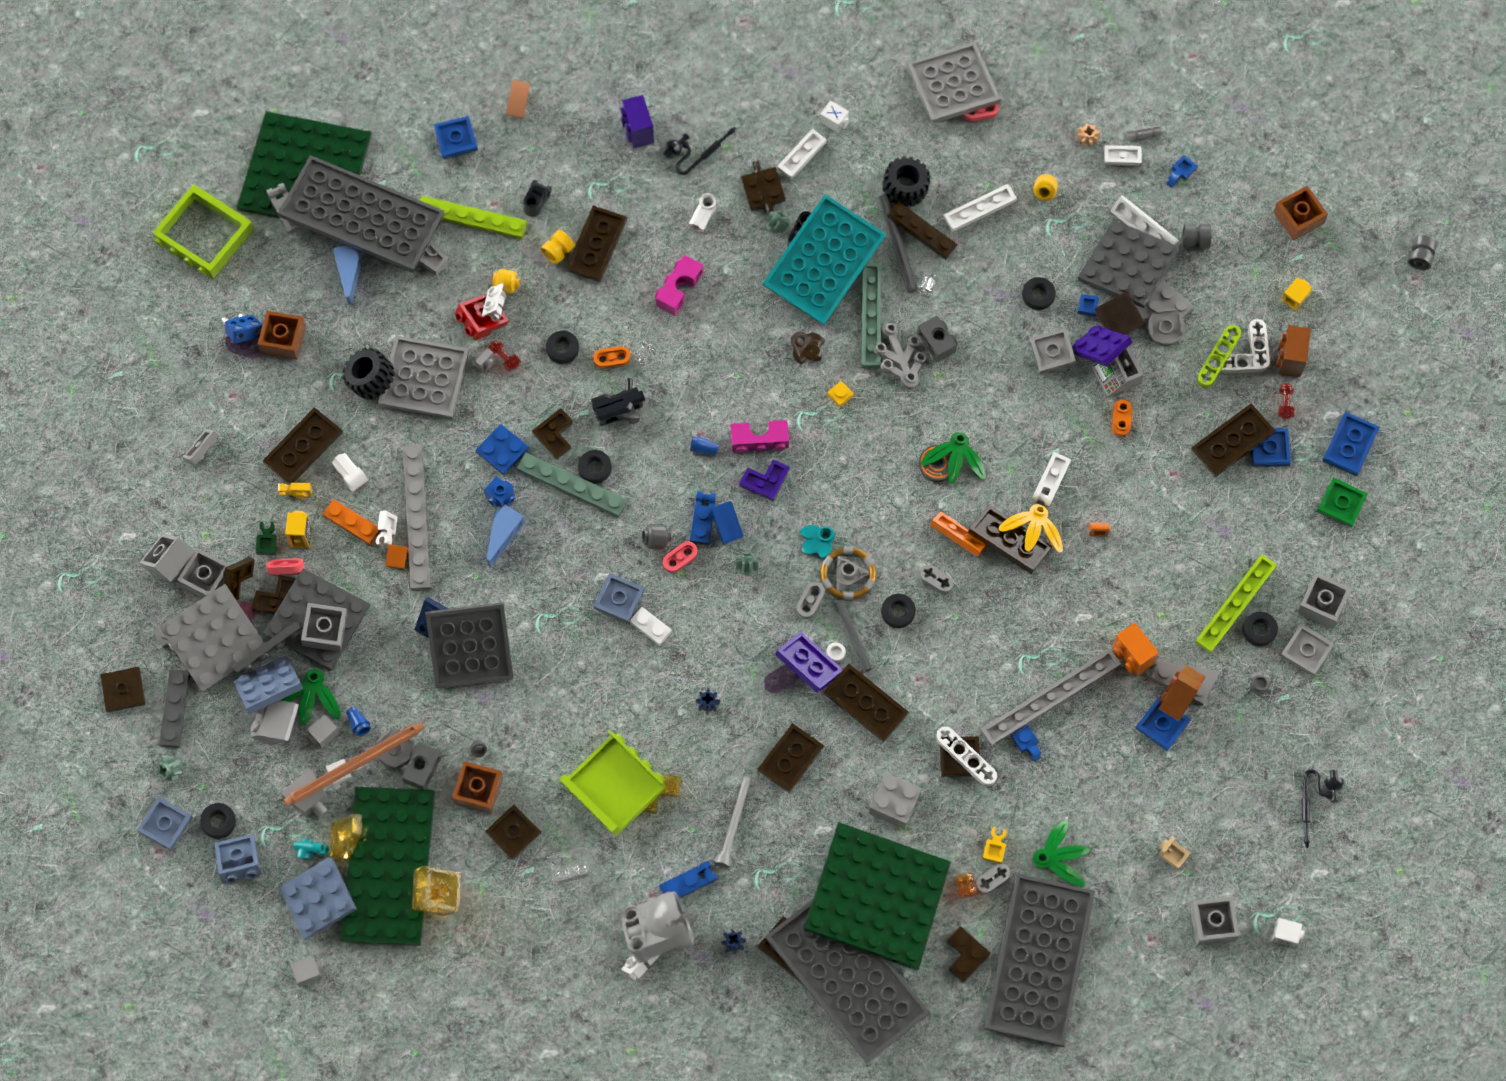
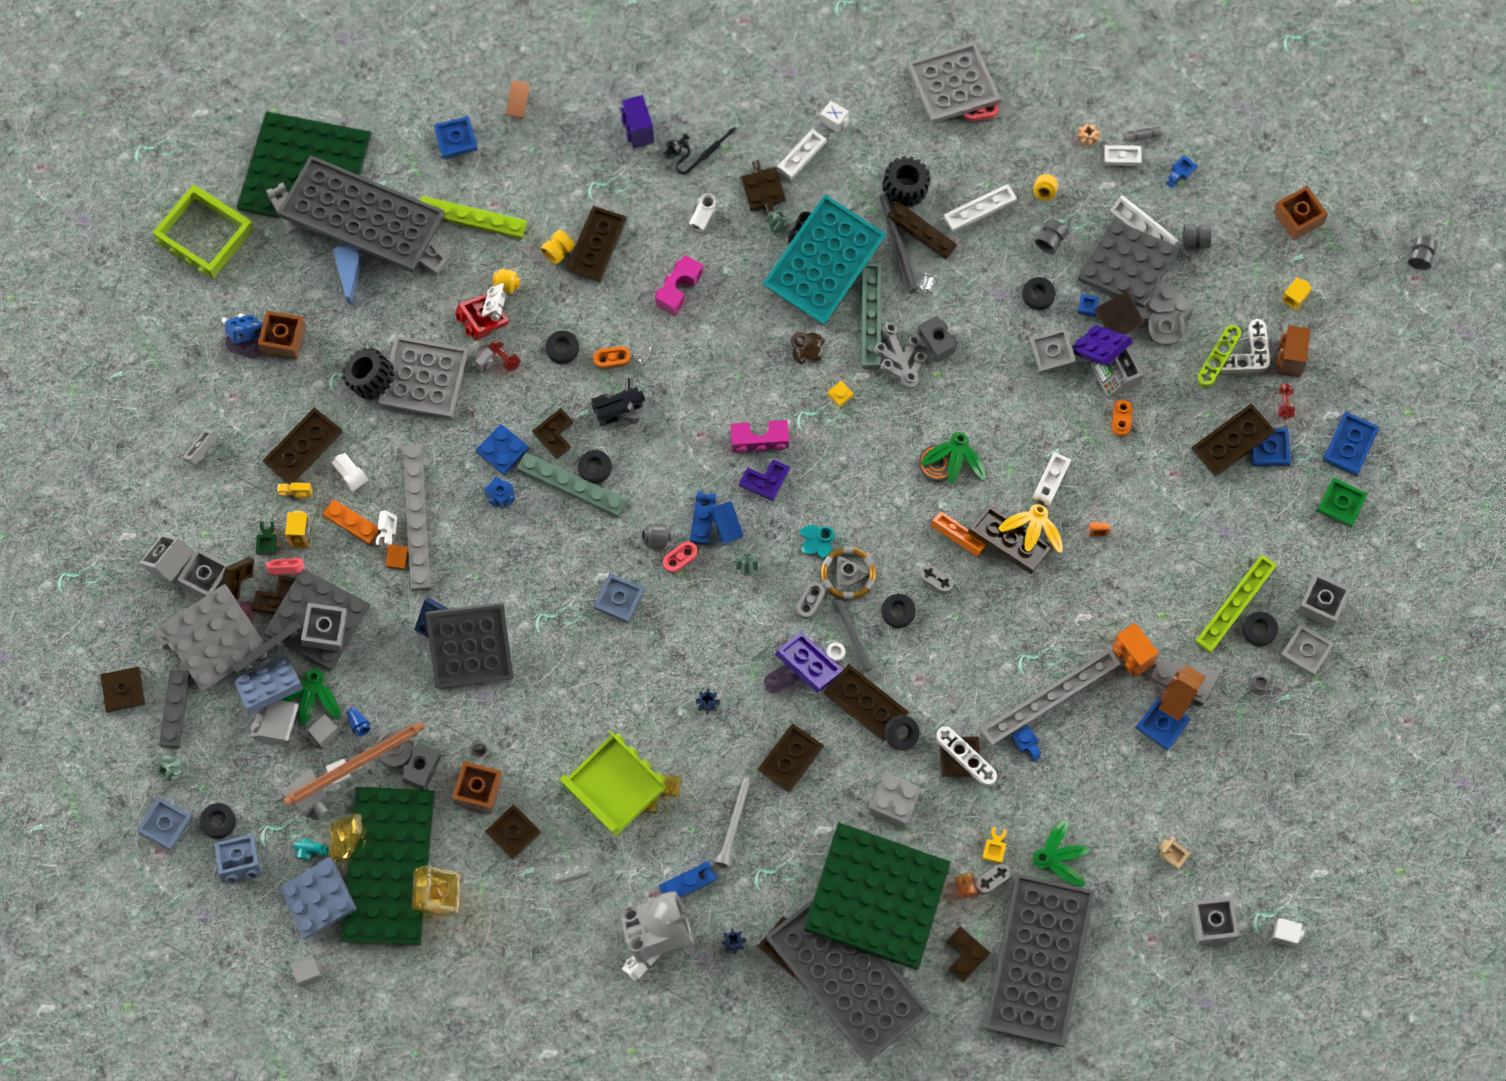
(504, 528): medium blue slope -> none
(537, 195): black piece -> none
(650, 626): white plate -> none
(703, 446): blue cone -> none
(913, 732): none -> black tyre
(1051, 236): none -> dark grey wheel
(1332, 783): black piece -> none

